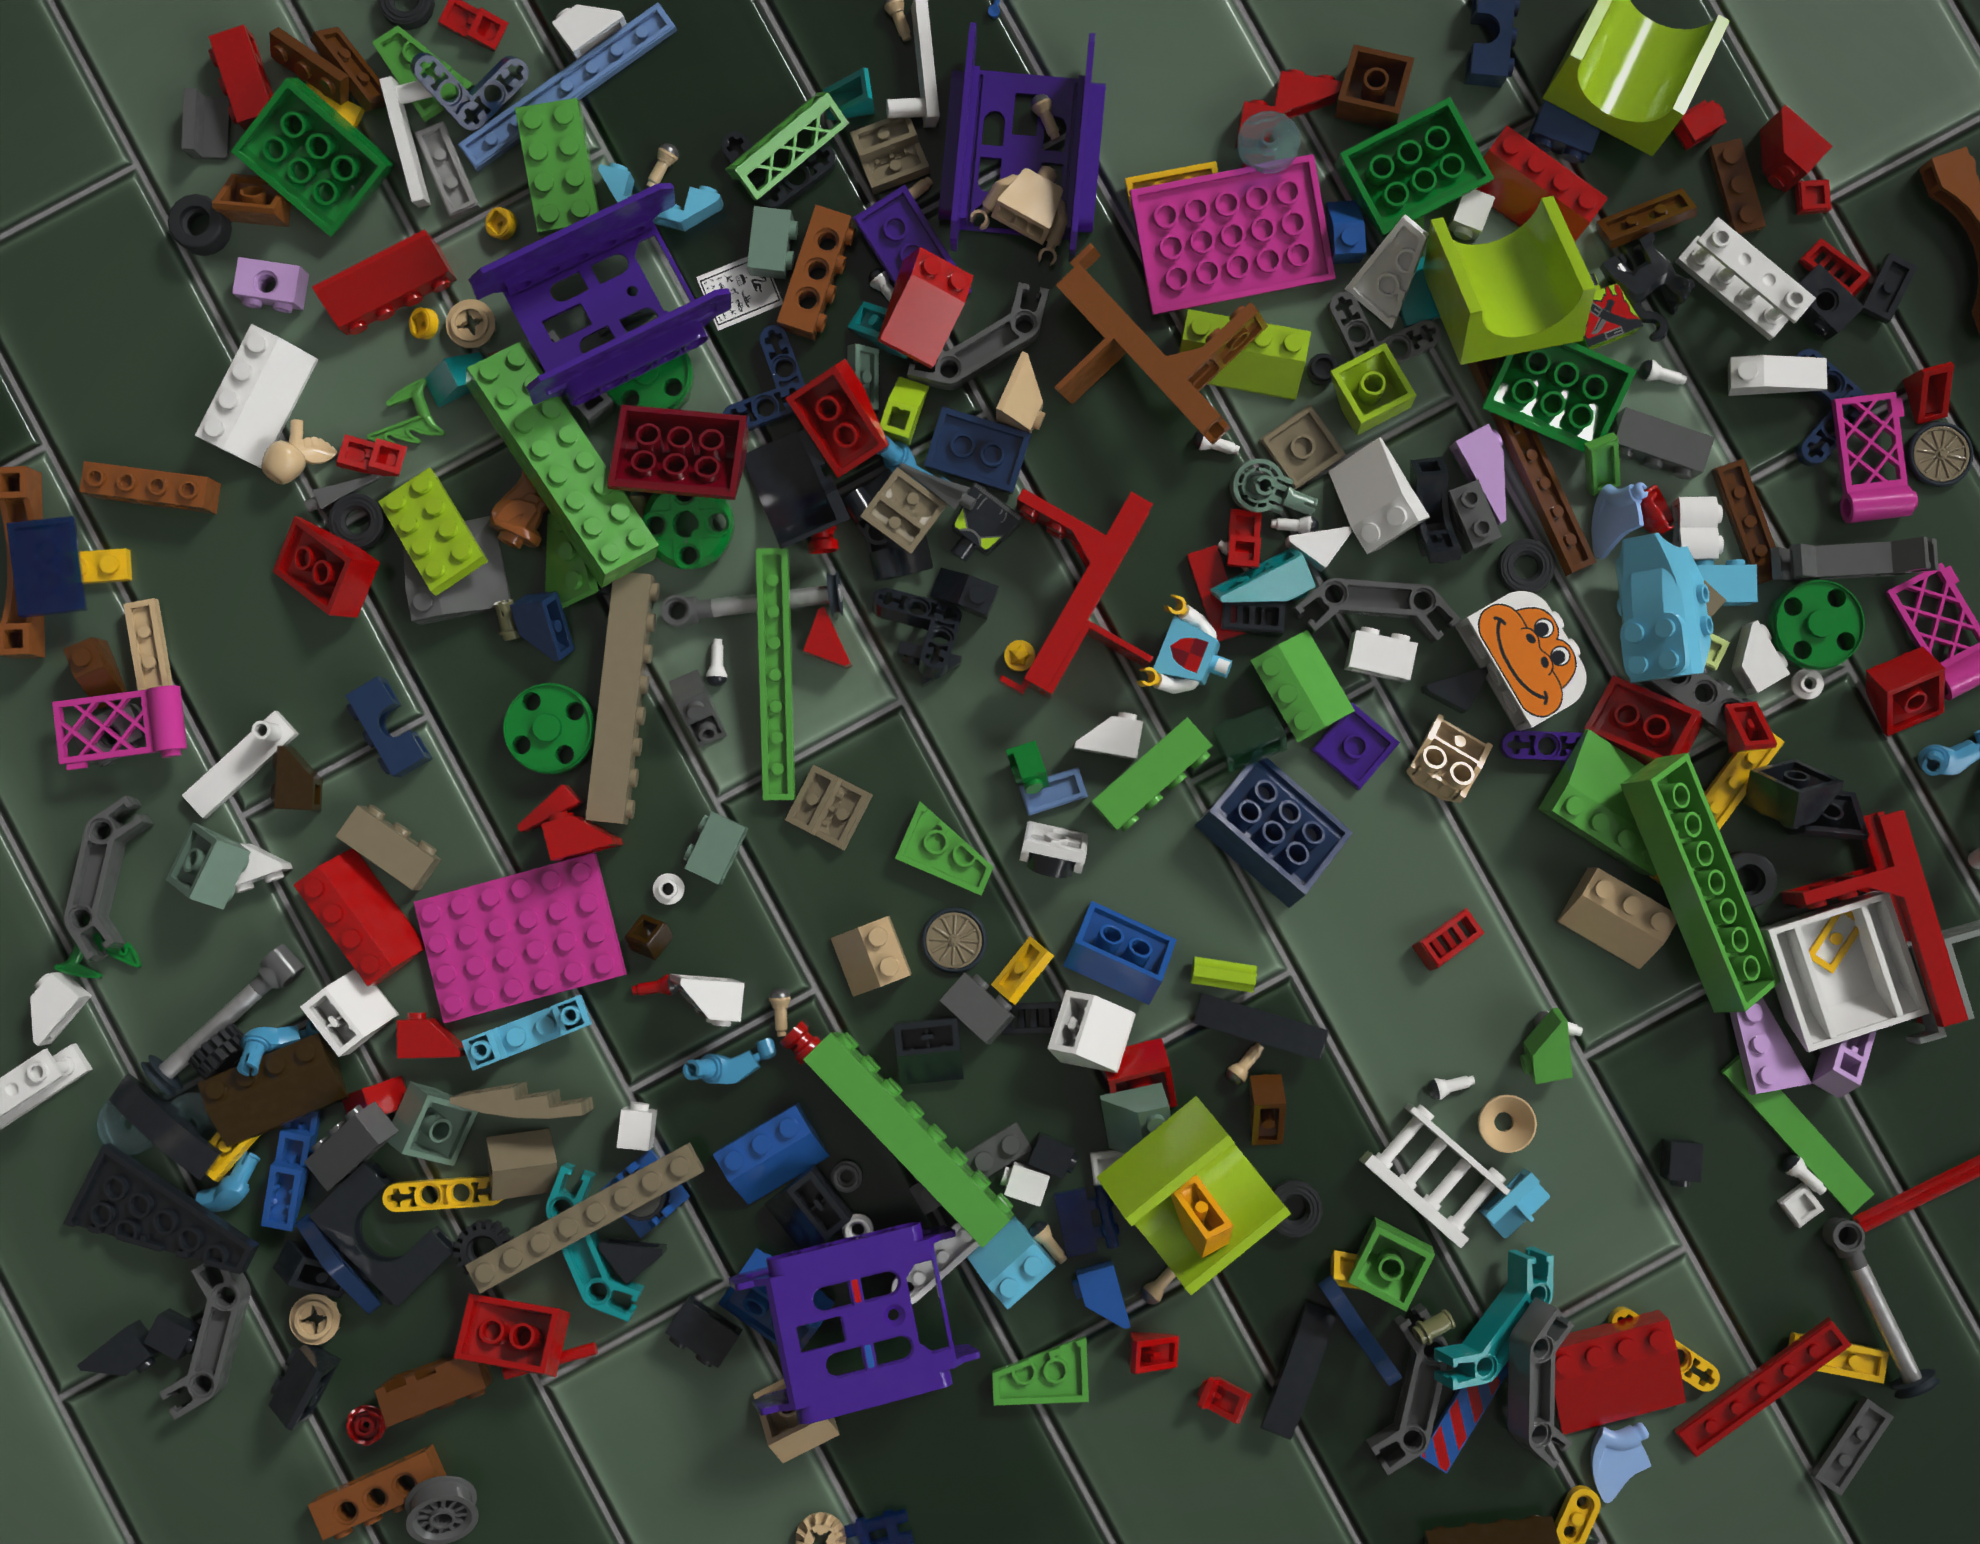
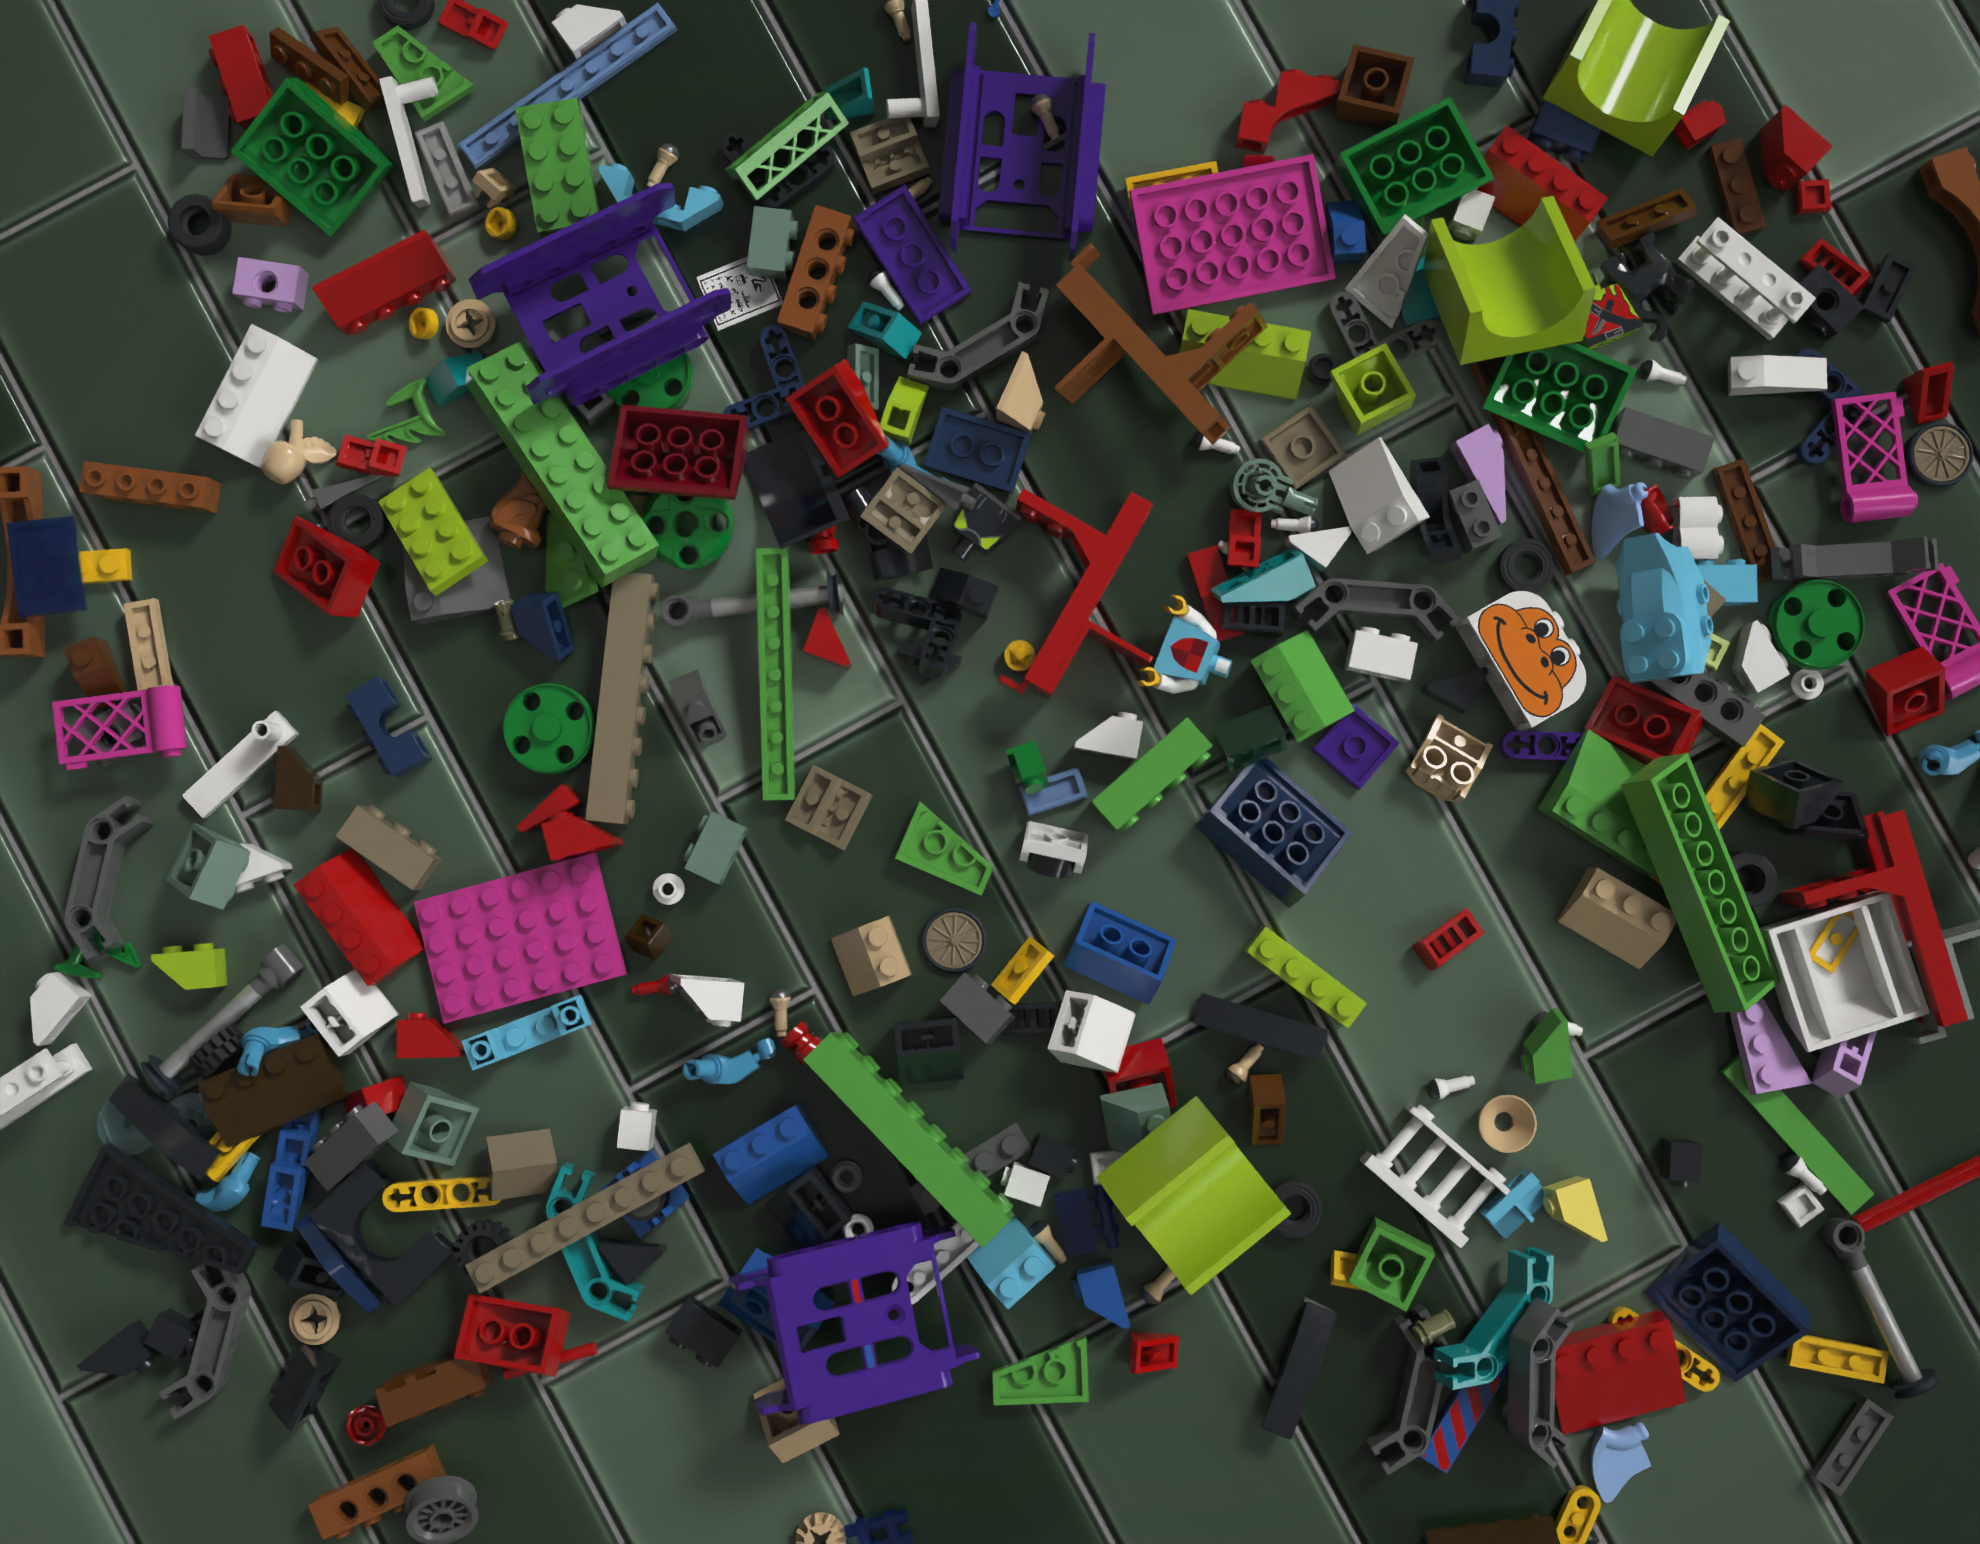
(193, 969): none -> lime slope
(465, 99): dark blue beam -> none
(494, 184): none -> tan tile
(515, 1102): dark tan slope -> none
(716, 673): white piece -> none
(924, 306): red slope -> none
(1028, 205): tan torso -> none
(1201, 1217): light orange slope -> none
(1223, 974): lime axle -> none
(1223, 1398): red bracket -> none
(1263, 155): clear light blue plate -> none
(1304, 977): none -> lime brick
(1359, 1331): dark blue beam -> none
(1575, 1206): none -> light yellow slope
(1729, 1303): none -> dark blue slope
(1747, 728): red slope -> none
(1762, 1387): red tile -> none

